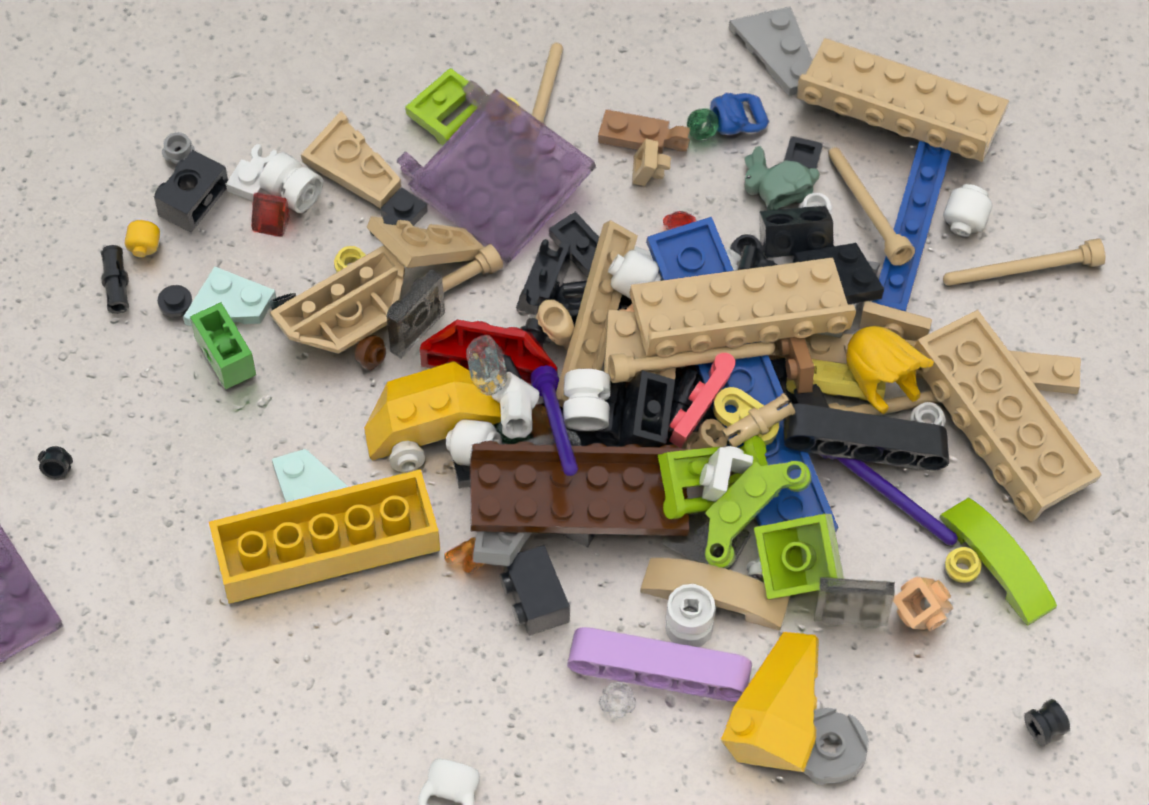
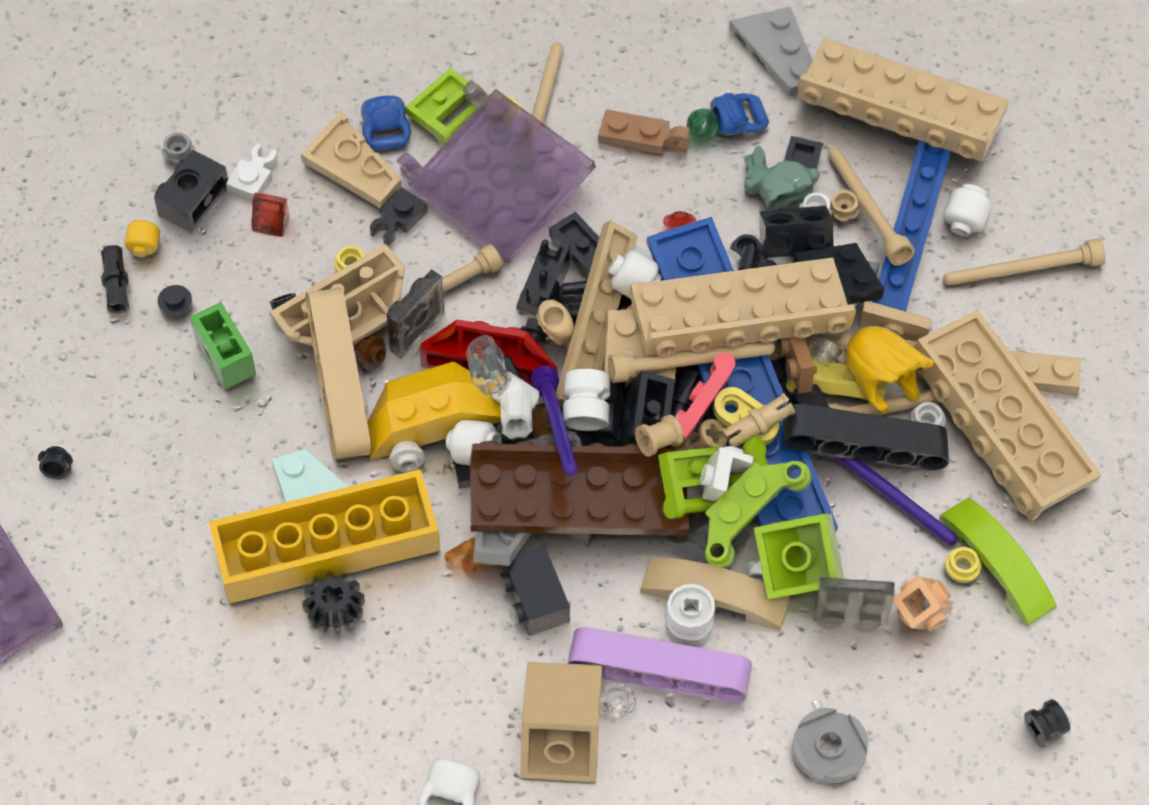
(242, 298): light aqua wing -> none
(288, 179): white wheel -> none
(333, 602): none -> black gear
(337, 373): none -> tan beam
(385, 114): none -> blue piece
(427, 246): tan wing -> none
(561, 722): none -> tan slope
(649, 163): tan tile -> none
(659, 435): none -> tan bush
(776, 711): yellow wedge -> none
(825, 351): none -> clear plate
(844, 199): none -> tan plate

